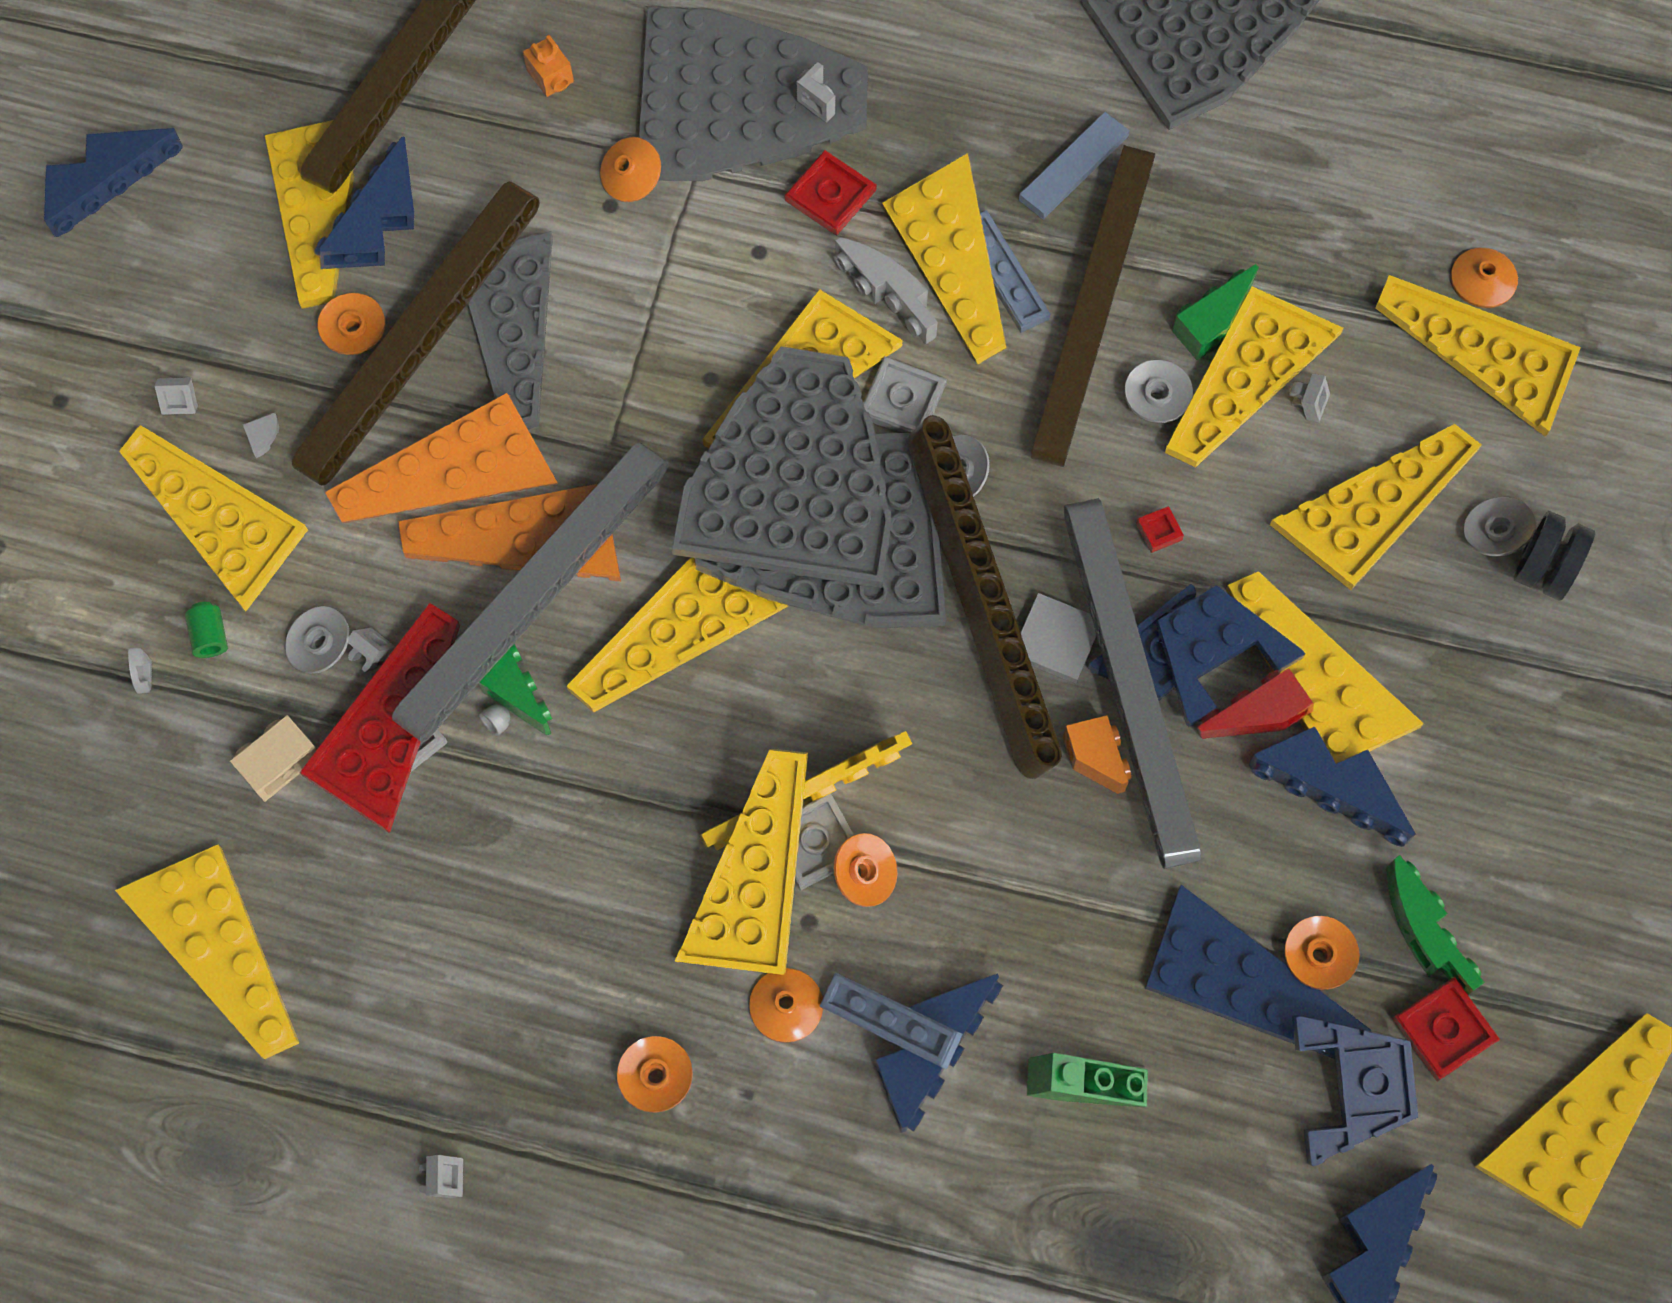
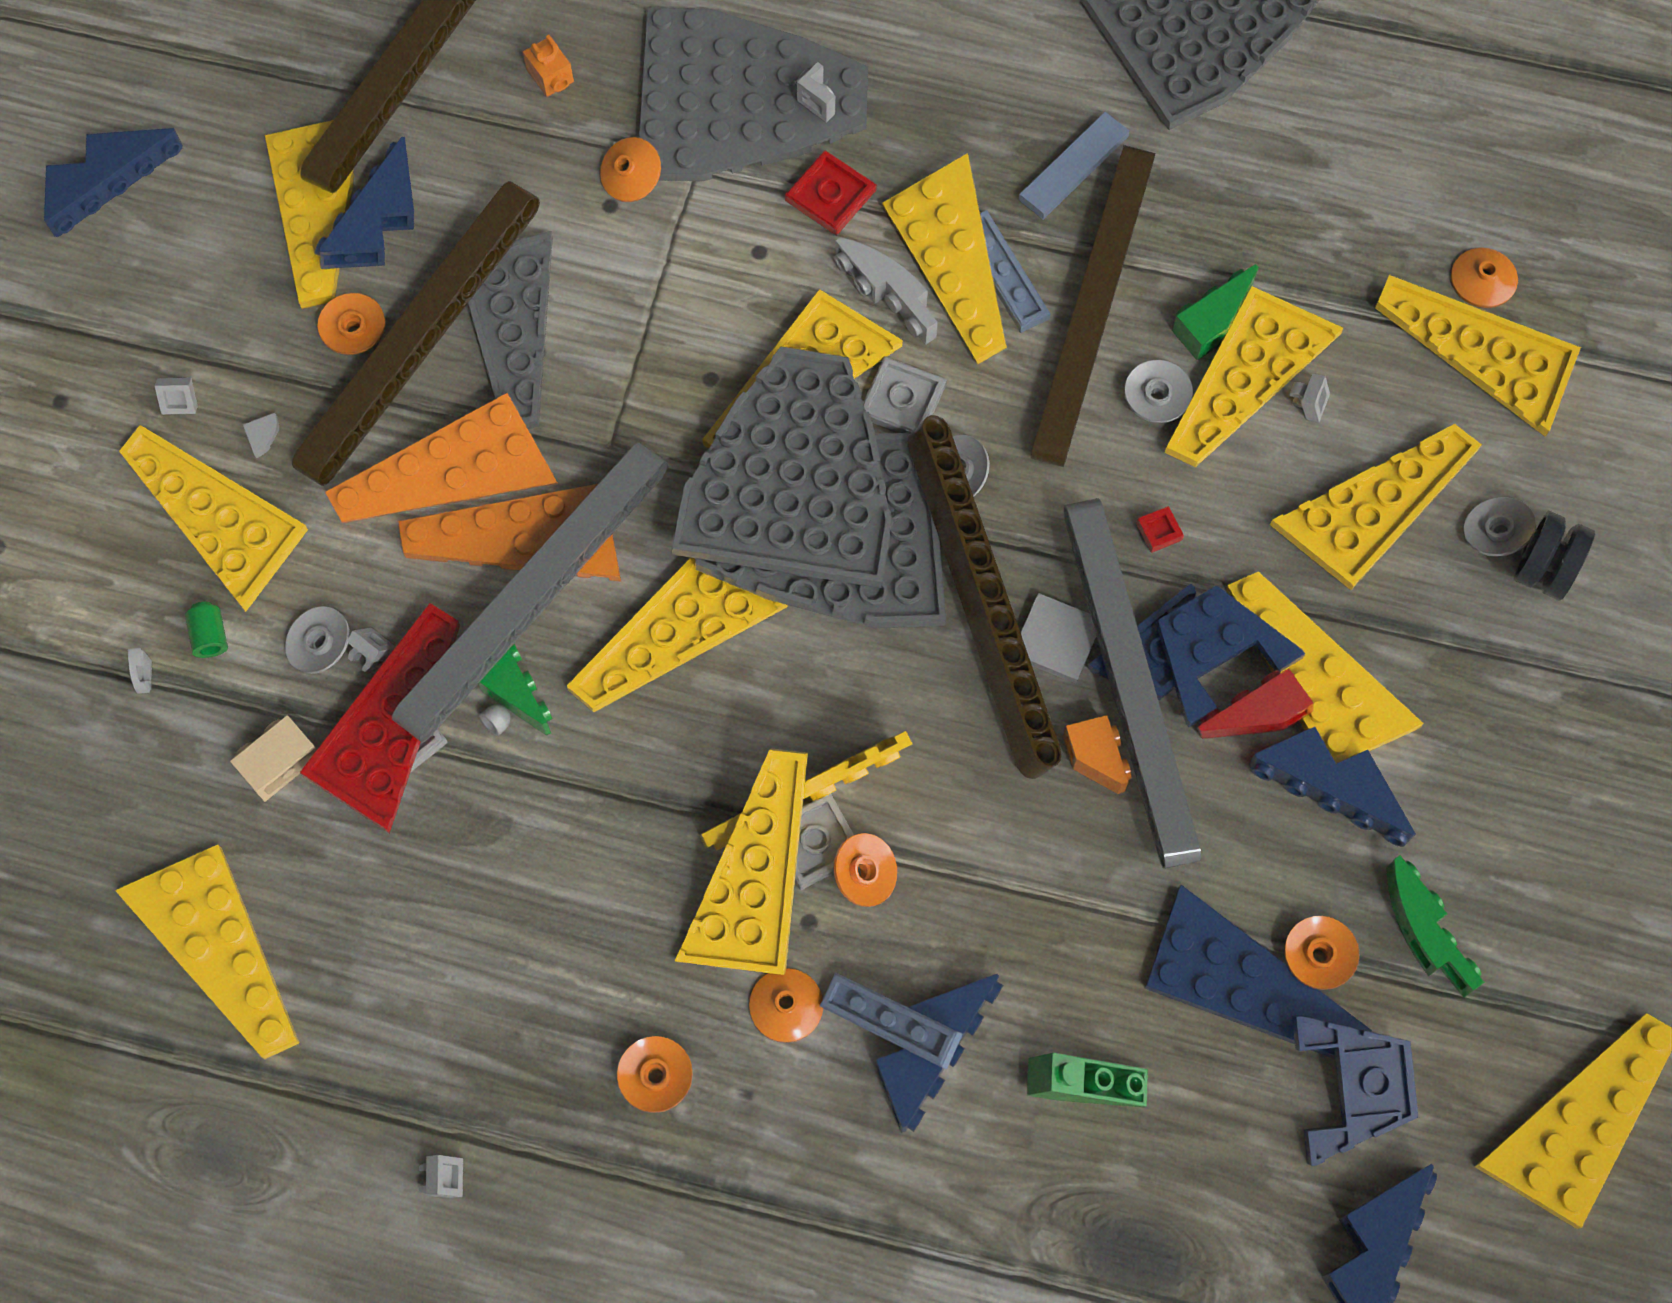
(1446, 1029): red plate -> none

